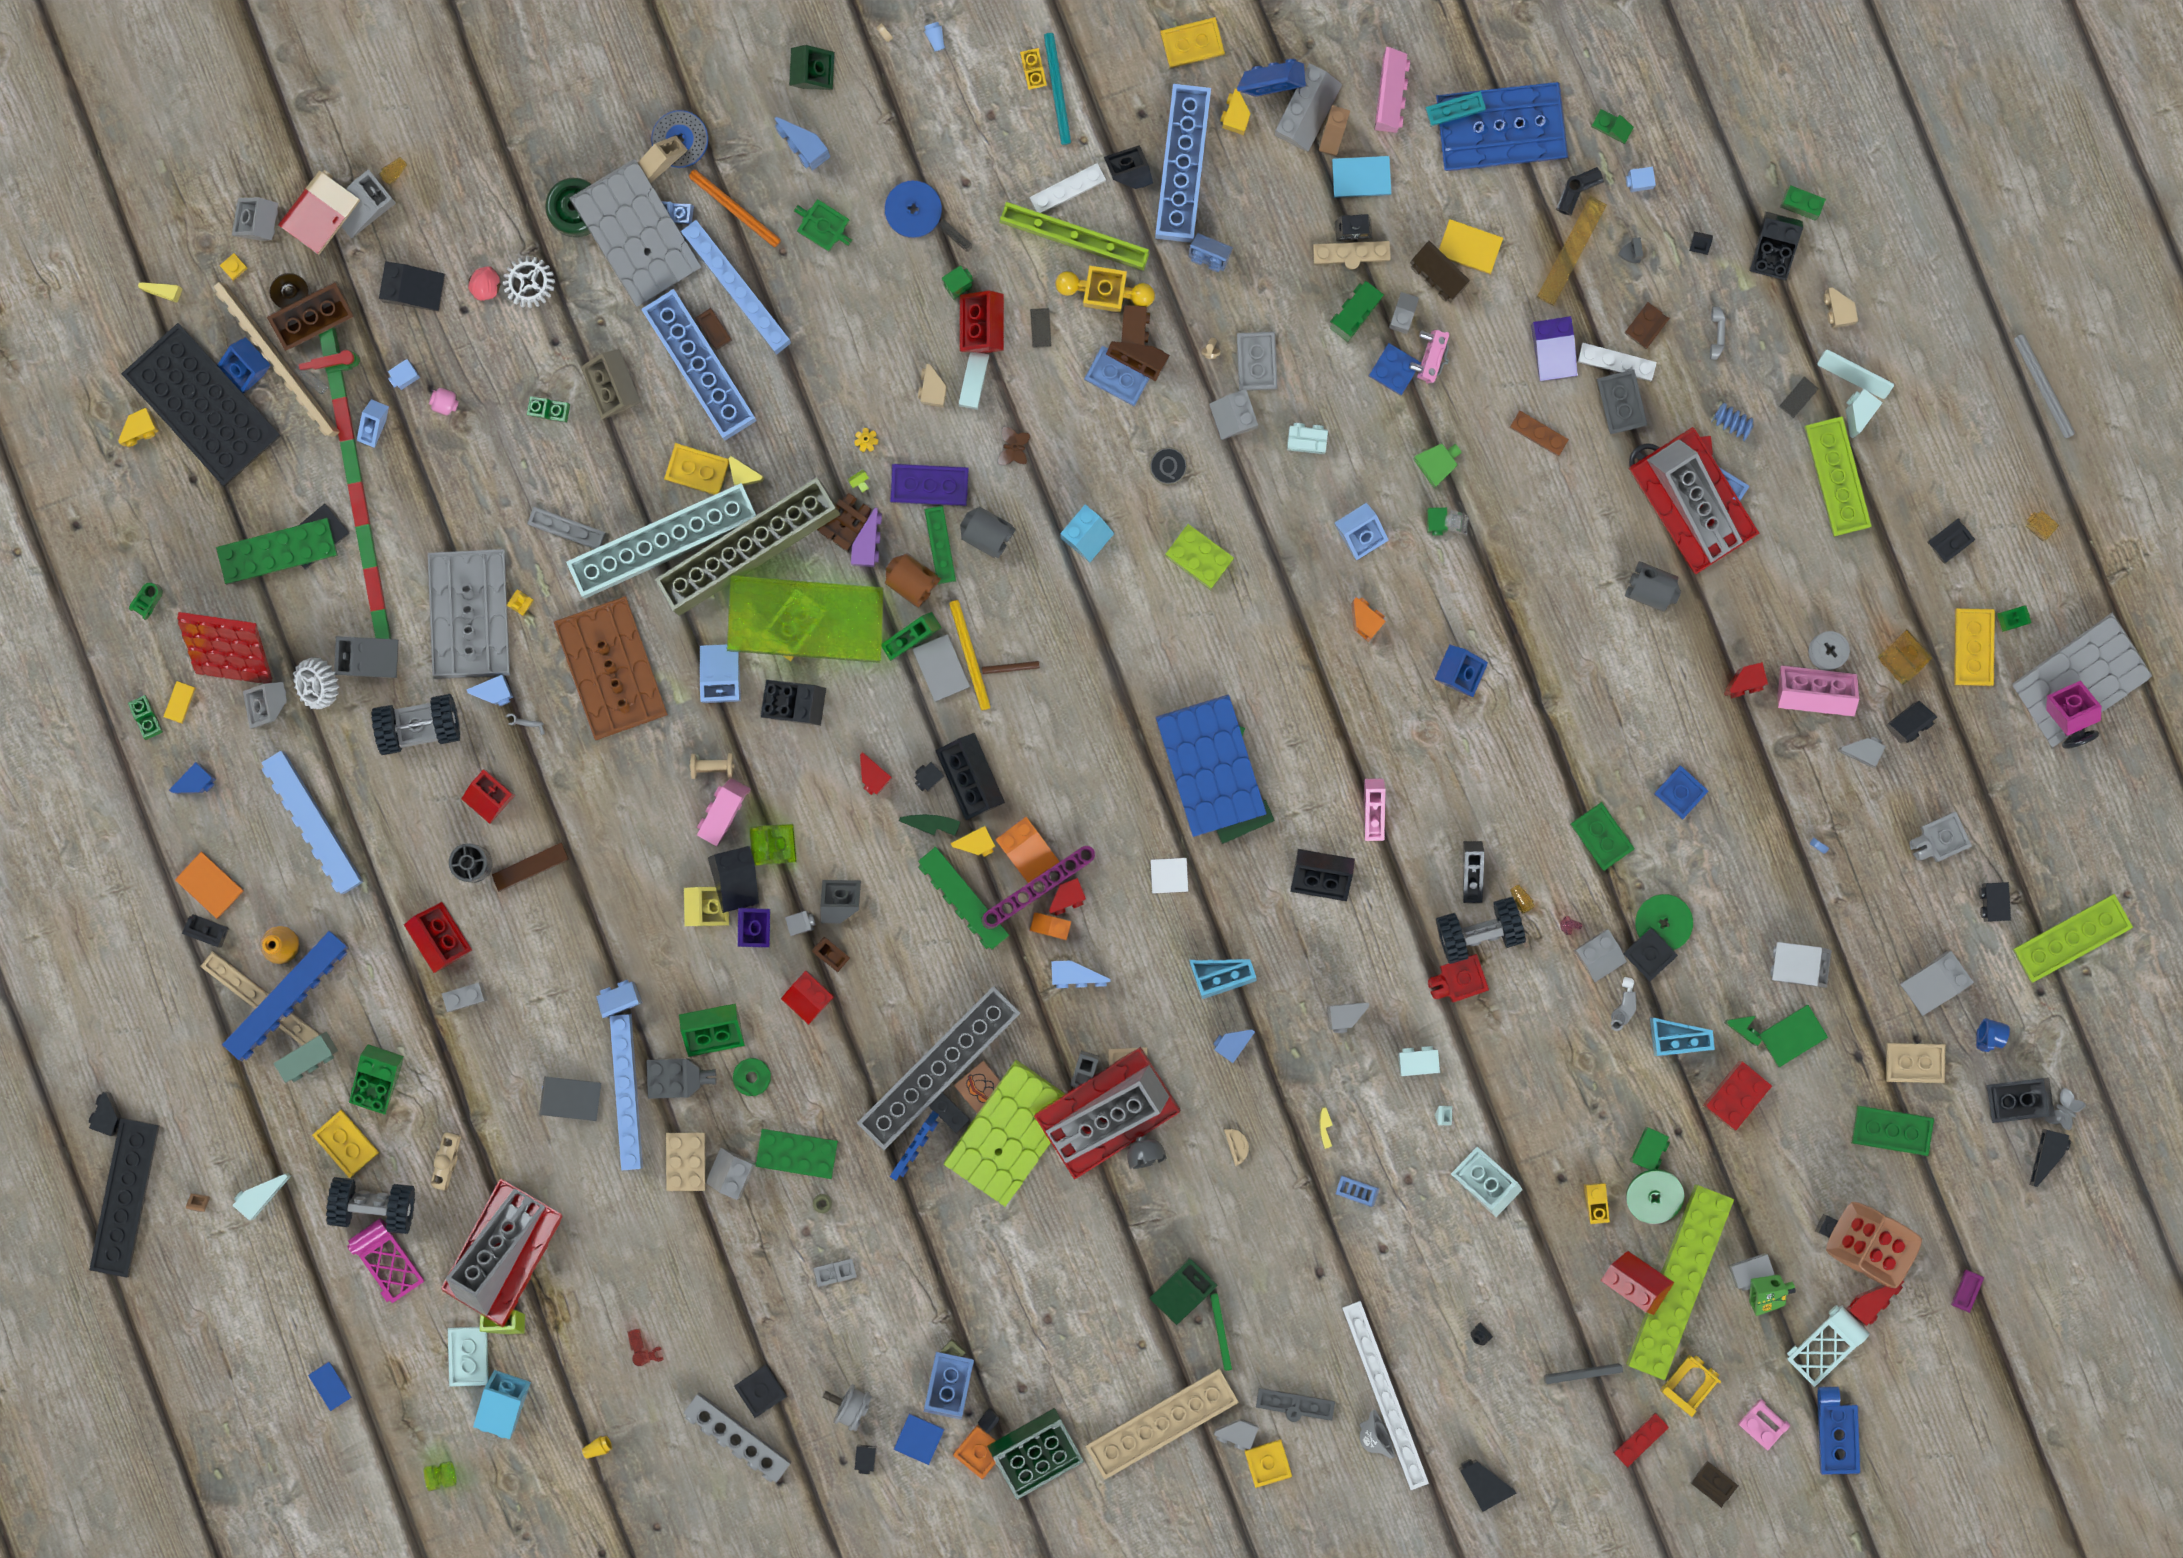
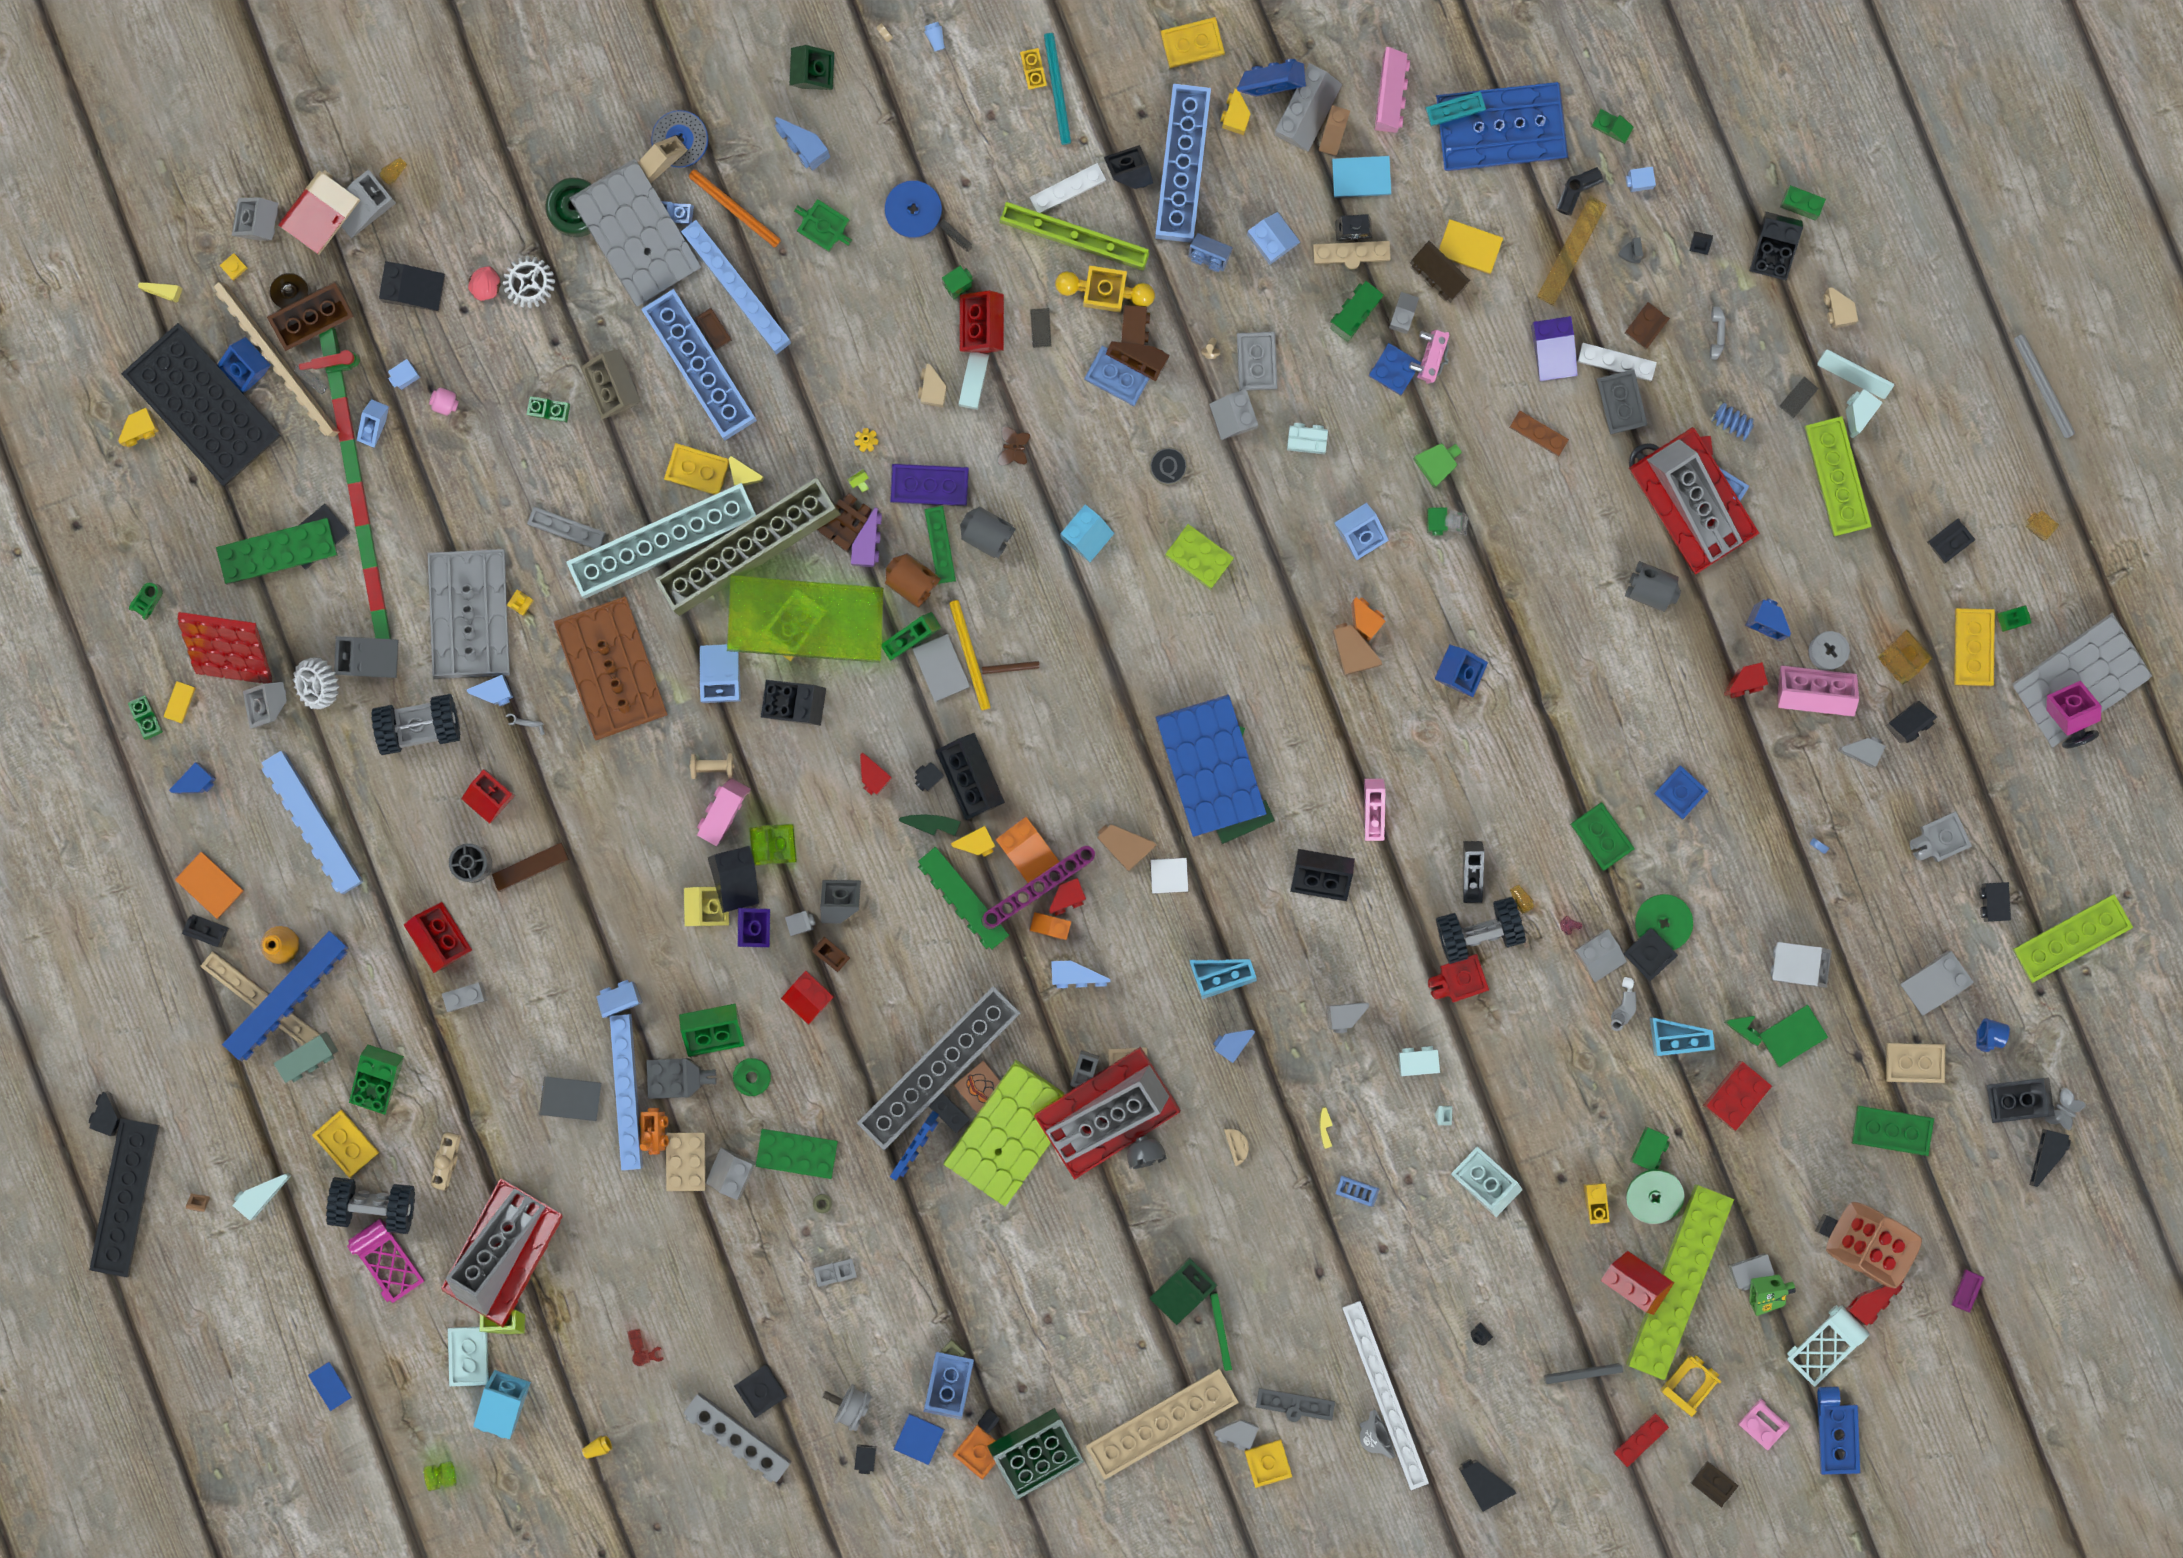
(653, 1131): none -> orange brick
(1124, 845): none -> medium nougat slope
(1273, 237): none -> light blue slope
(1353, 650): none -> medium nougat slope
(1769, 620): none -> blue slope

